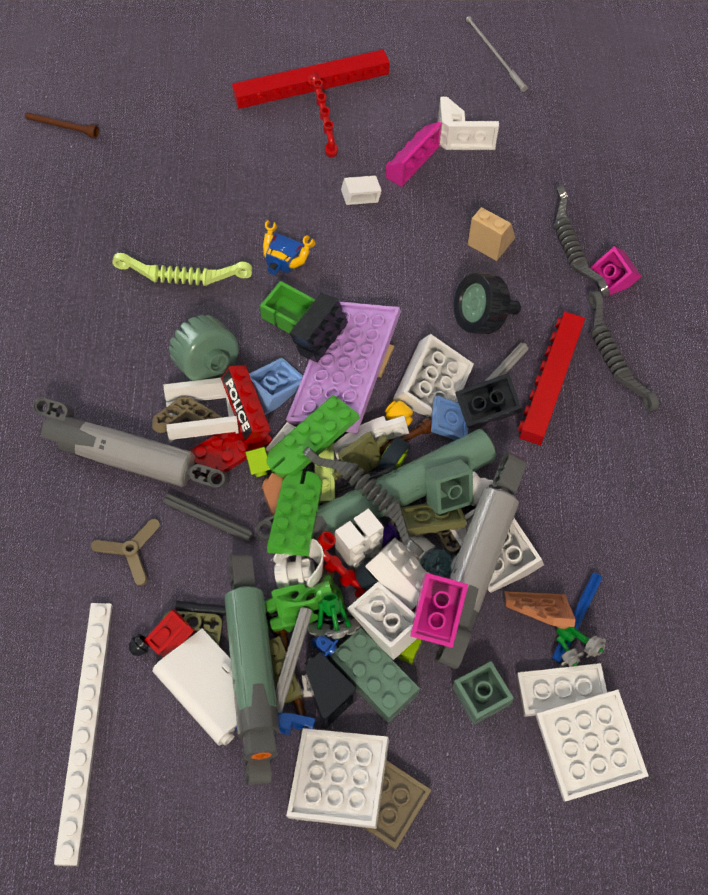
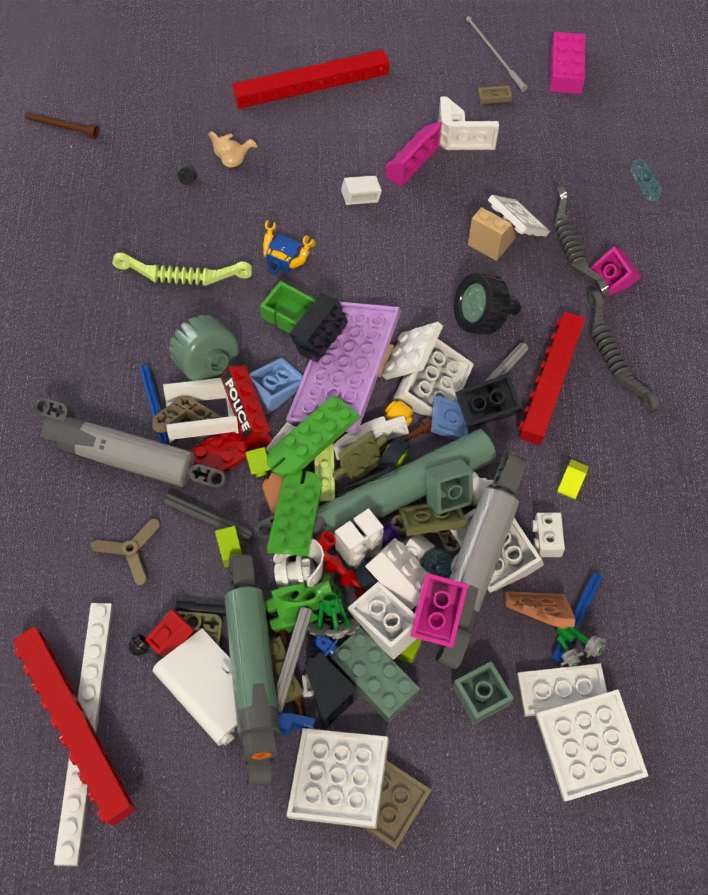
(75, 728): none -> red brick
(152, 398): none -> blue axle
(186, 175): none -> black plate
(228, 543): none -> lime slope
(230, 151): none -> tan piece
(316, 84): red bar -> none
(393, 510): dark grey piece -> none
(412, 351): none -> white plate
(494, 94): none -> dark tan plate
(518, 215): none -> white plate
(548, 534): none -> white brick
(567, 62): none -> dark pink piece
(573, 479): none -> neon yellow slope
(646, 187): none -> clear light blue beam

